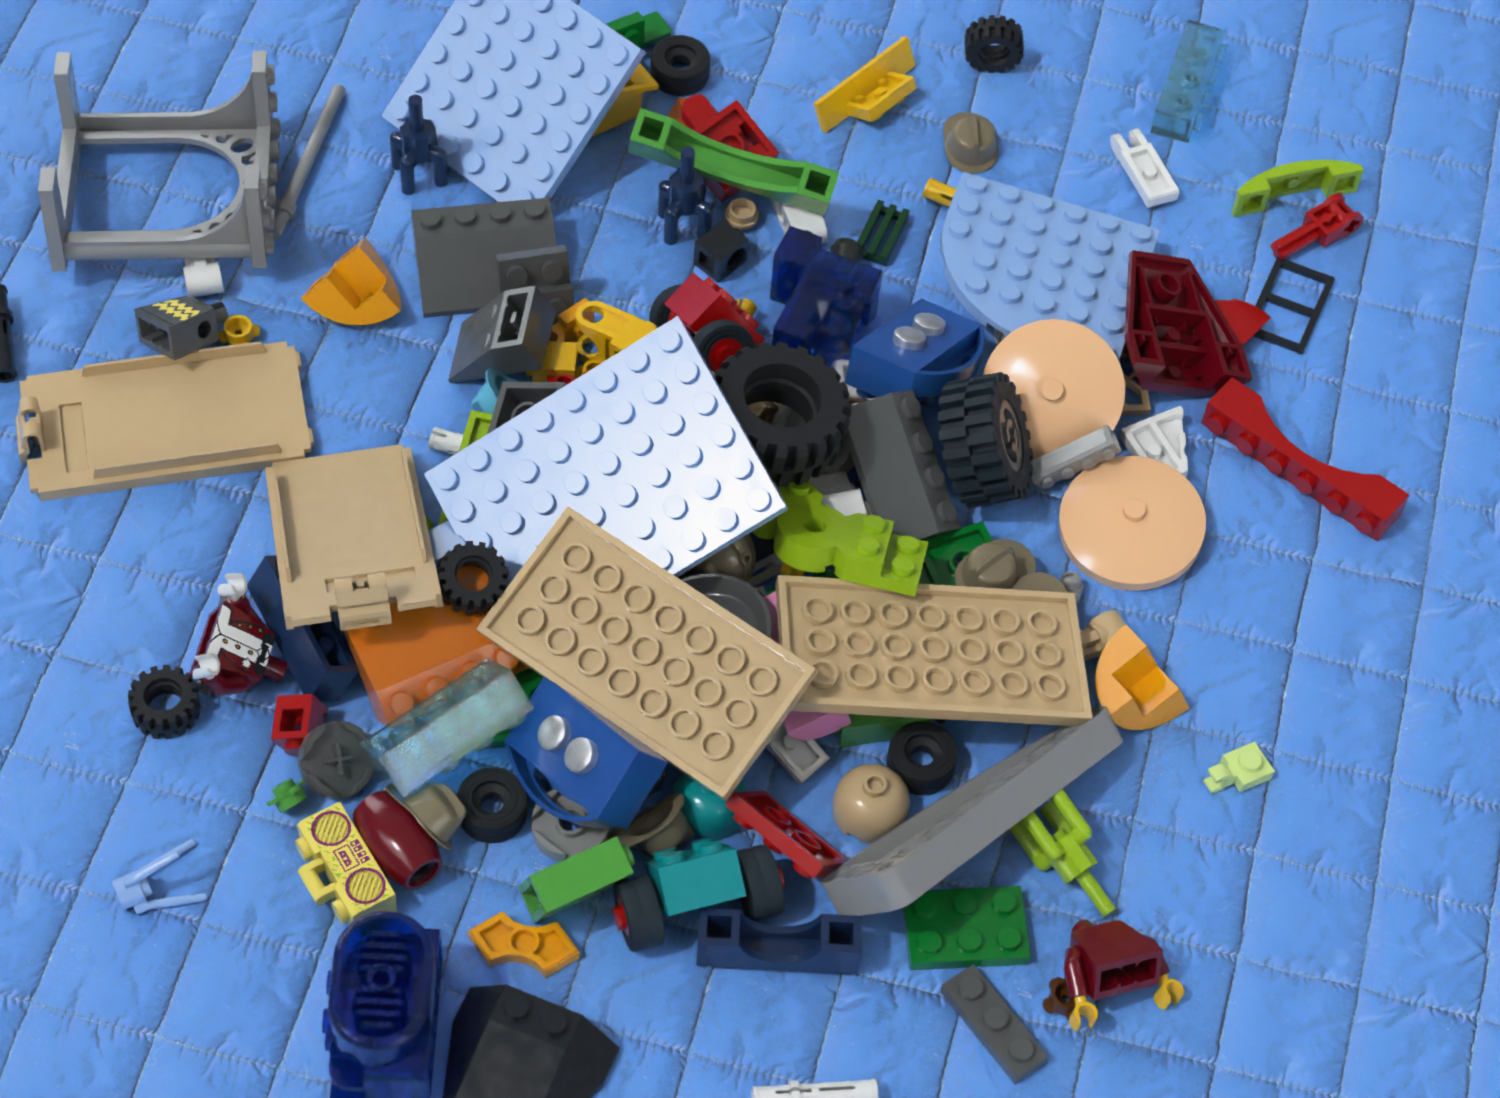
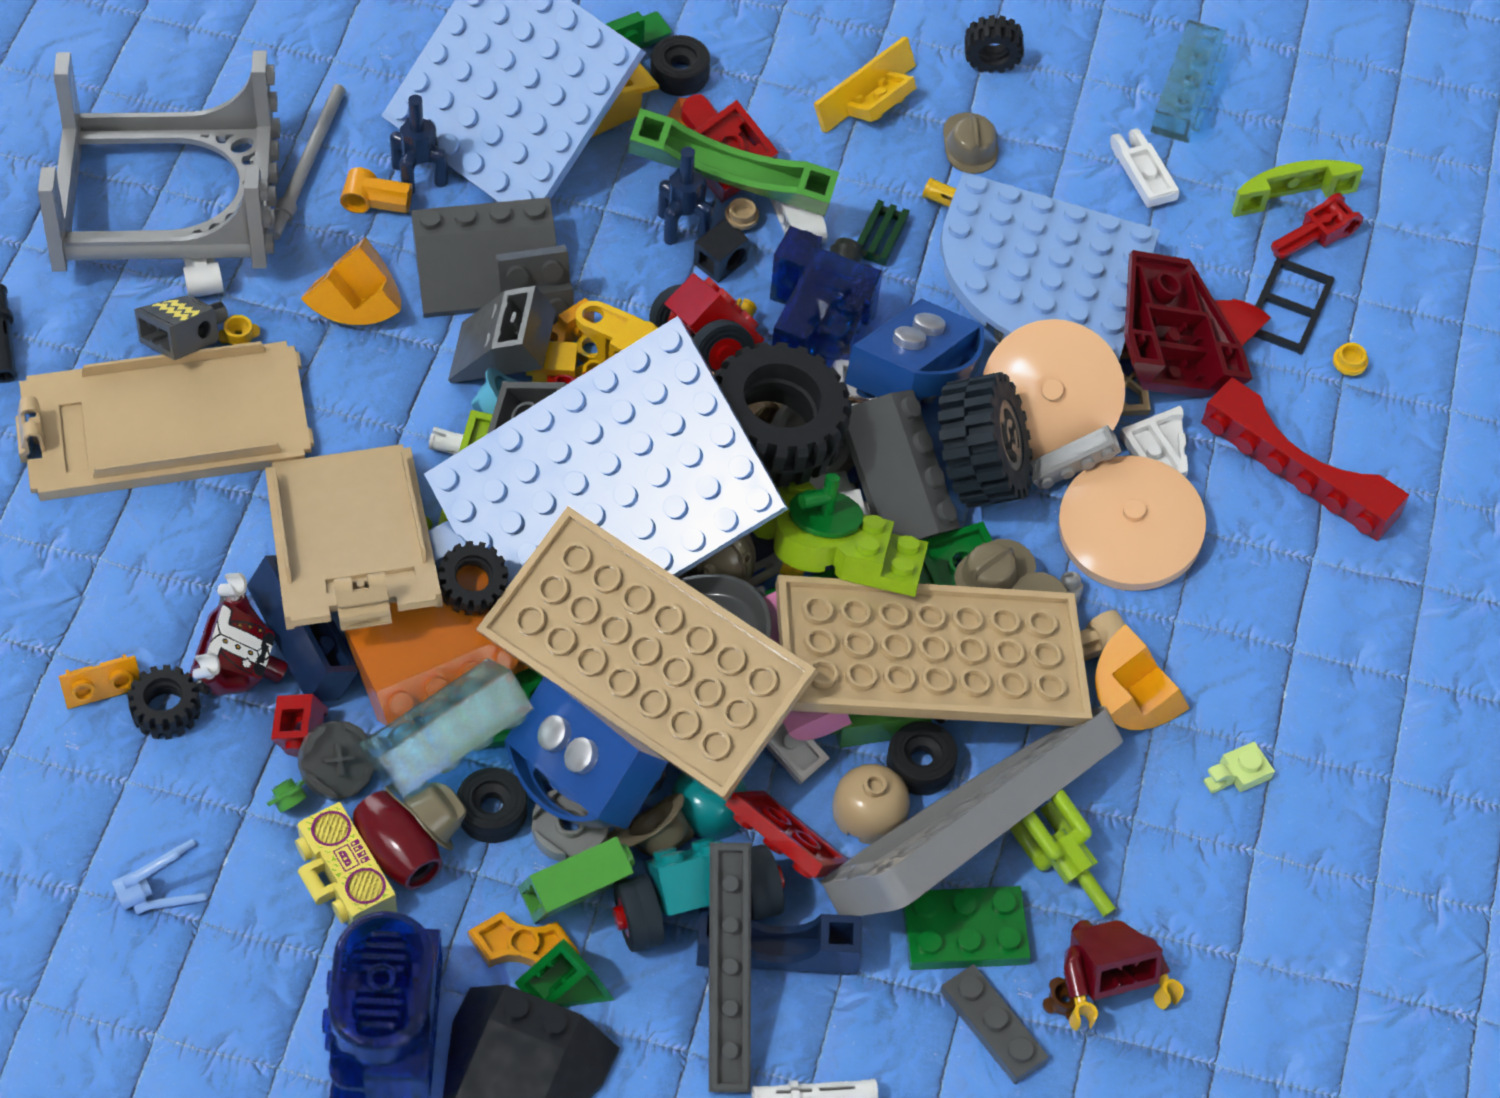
(99, 682): none -> light orange hinge
(366, 191): none -> light orange piece
(563, 979): none -> green slope
(729, 967): none -> dark grey tile
(826, 511): none -> green shield
(1350, 359): none -> yellow plate

